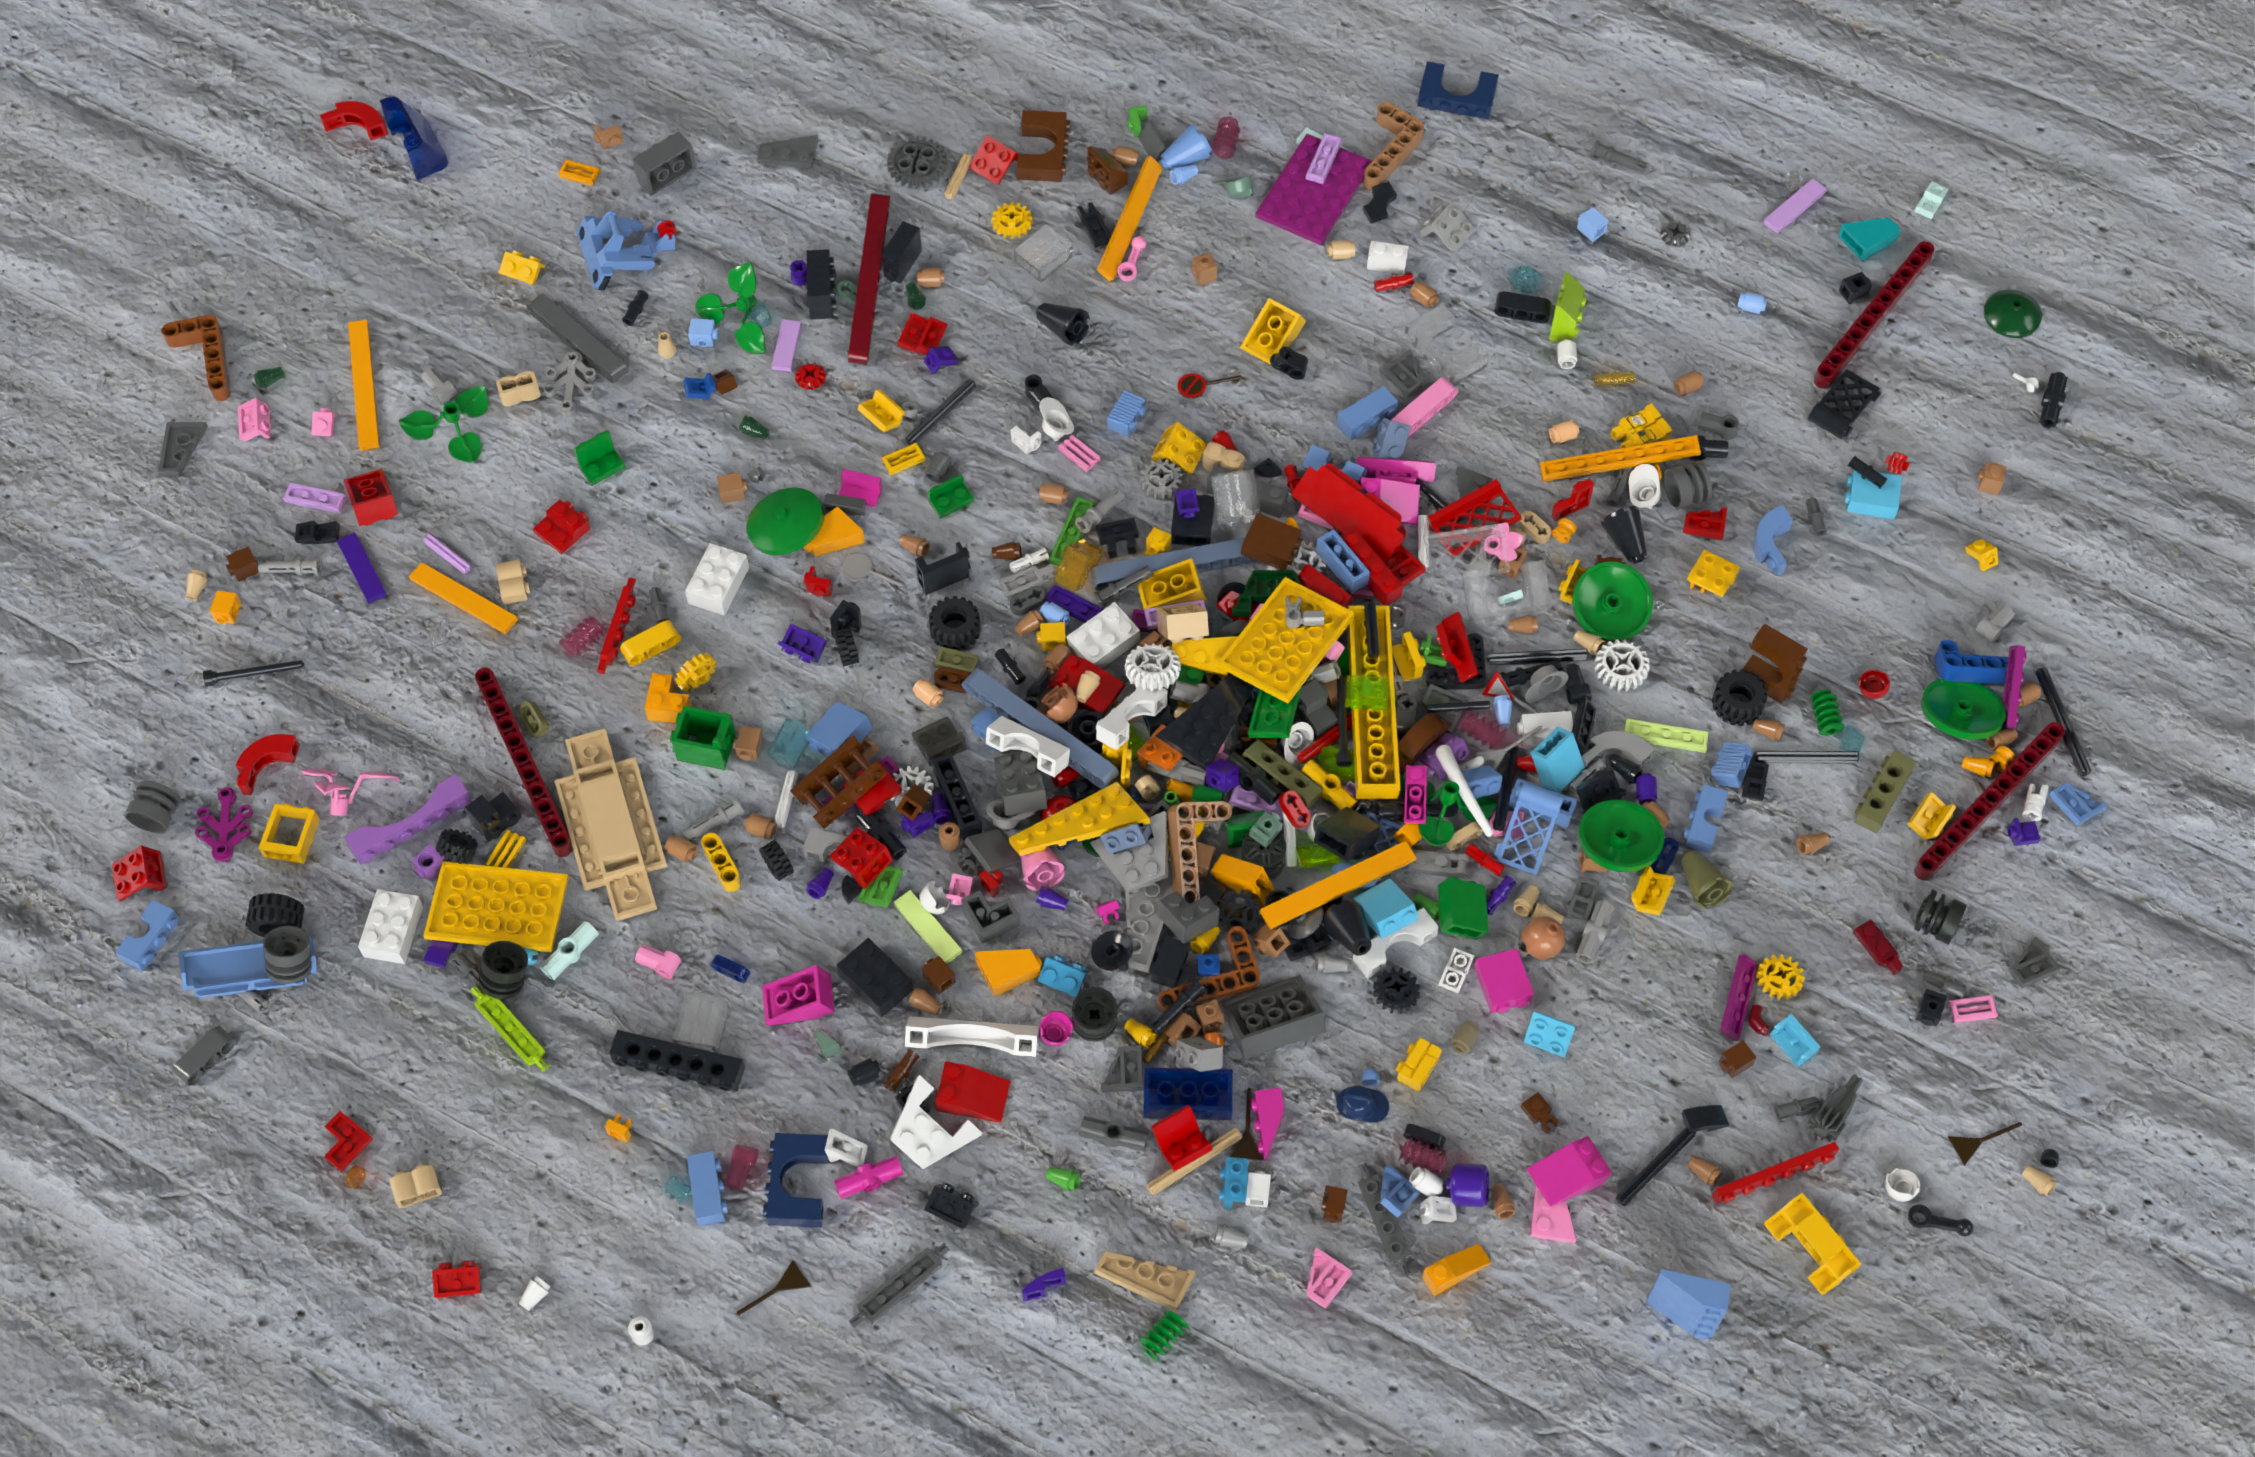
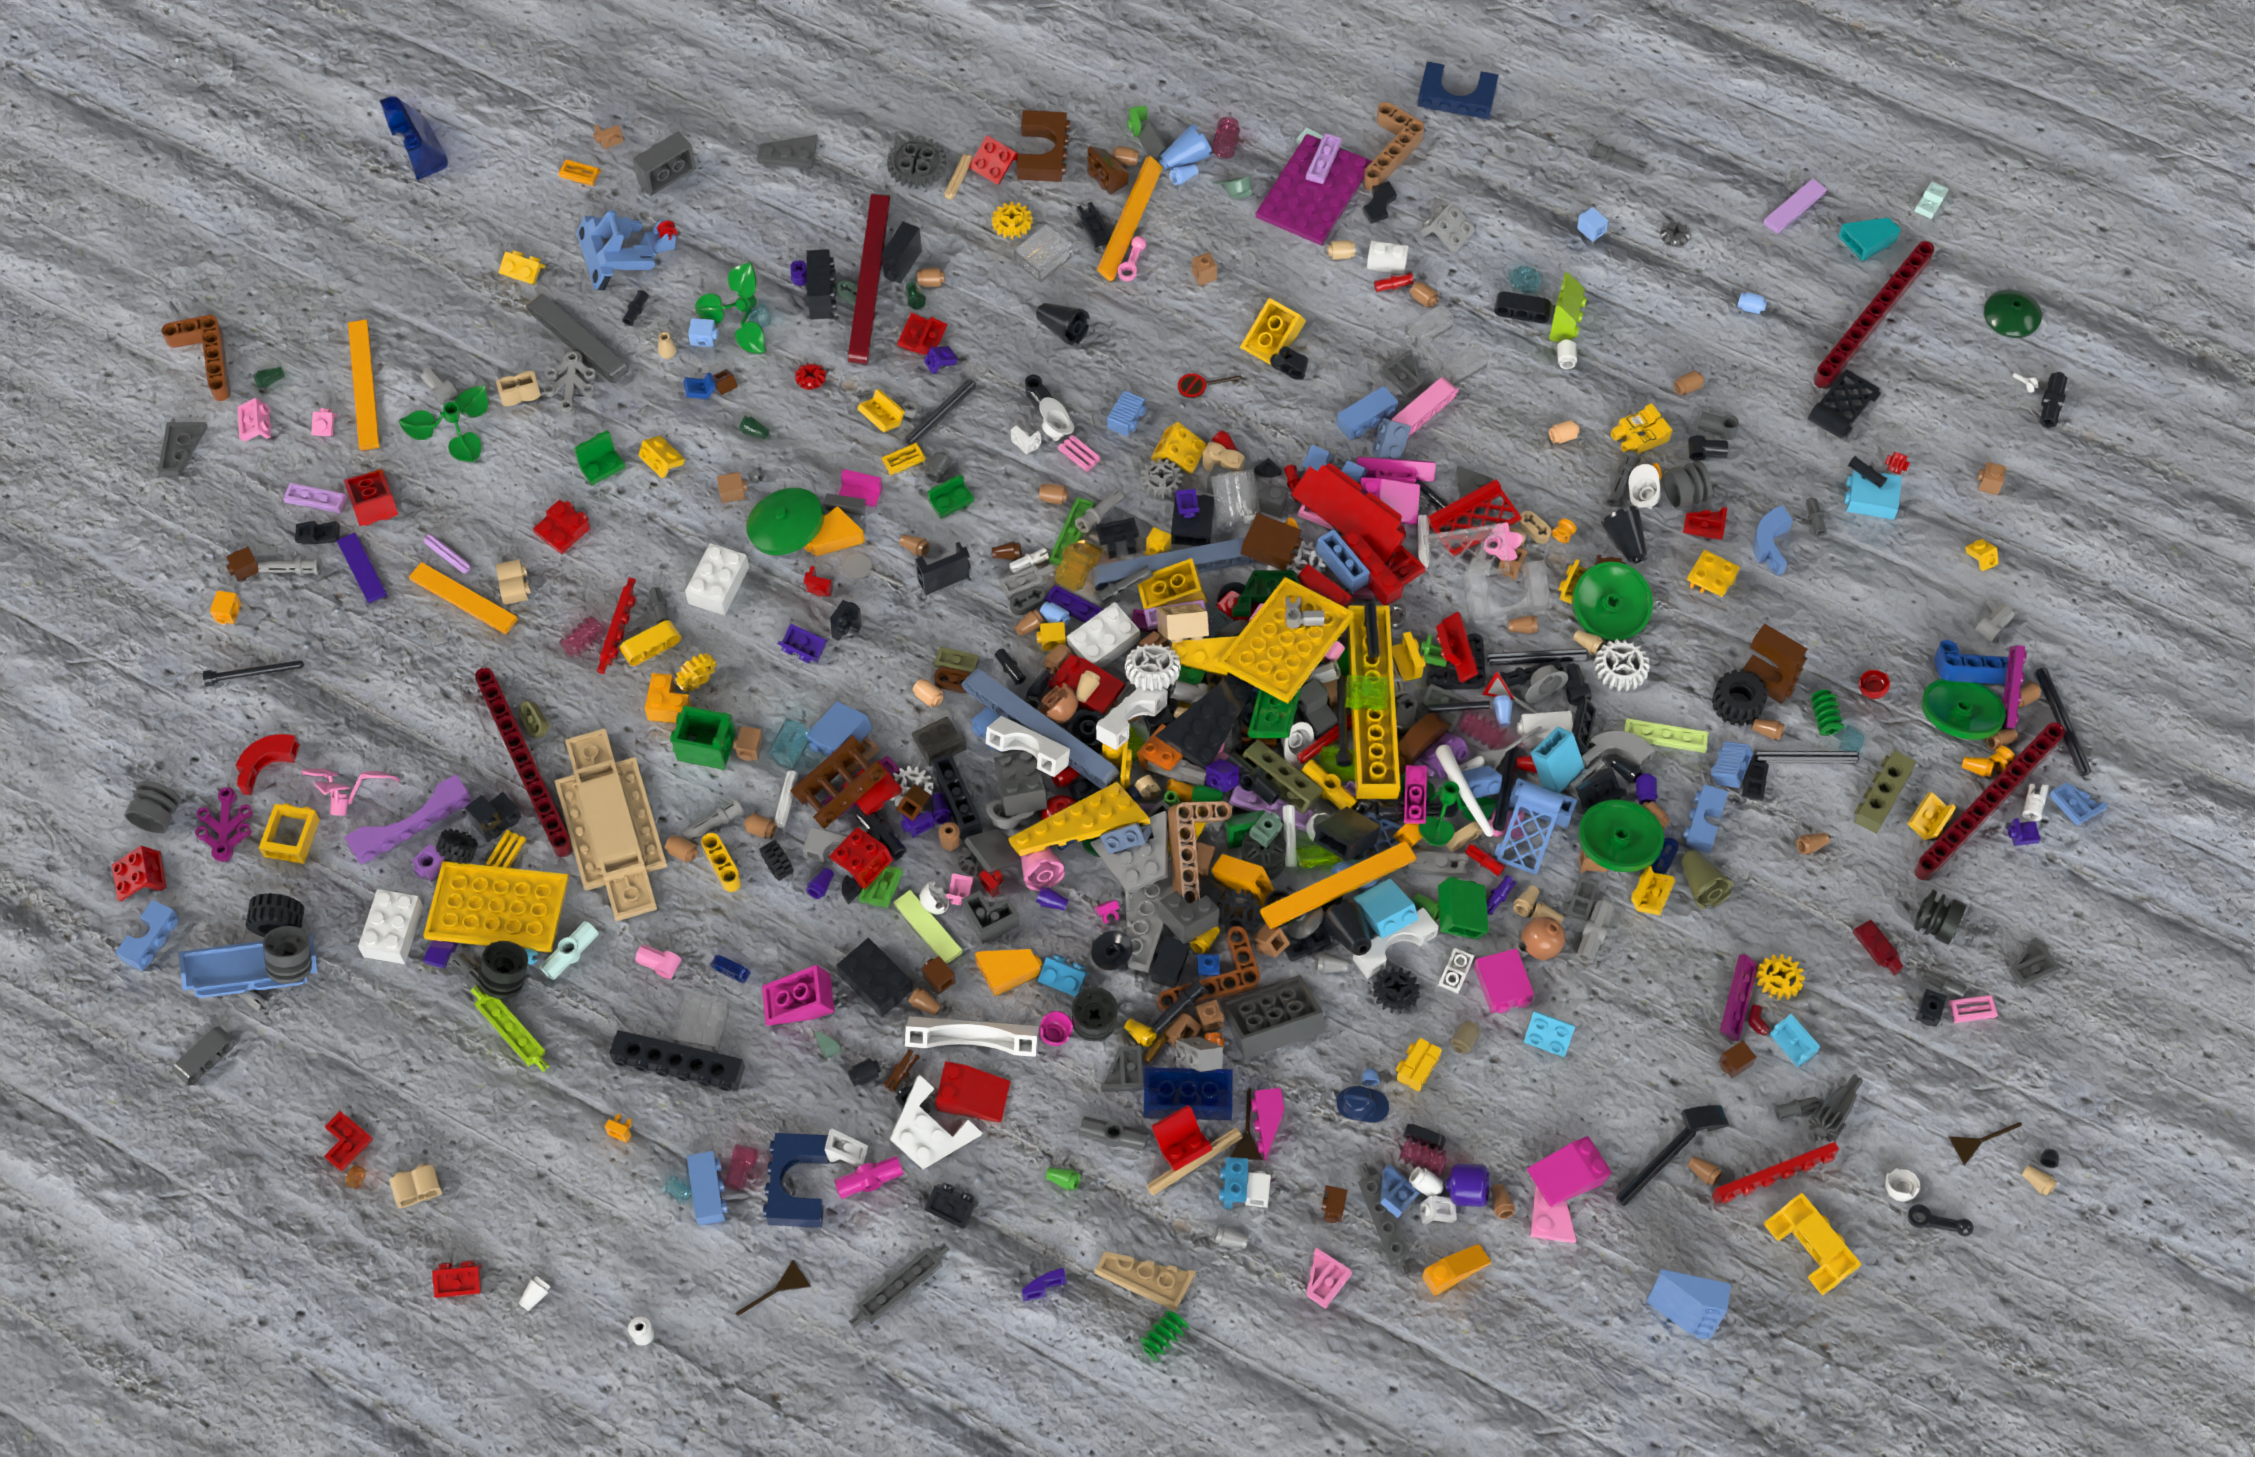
(195, 583): tan cone -> none
(355, 114): red arch -> none
(660, 455): none -> yellow bracket
(786, 345): lavender tile -> none
(846, 646): black tyre -> none
(954, 610): black tyre -> none
(1294, 809): red beam -> none
(1510, 597): light aqua tile -> none
(1538, 1110): reddish brown plate -> none
(1579, 499): red plate -> none
(1614, 378): clear yellow pin -> none
(1620, 458): light orange tile -> none
(1855, 287): black brick -> none

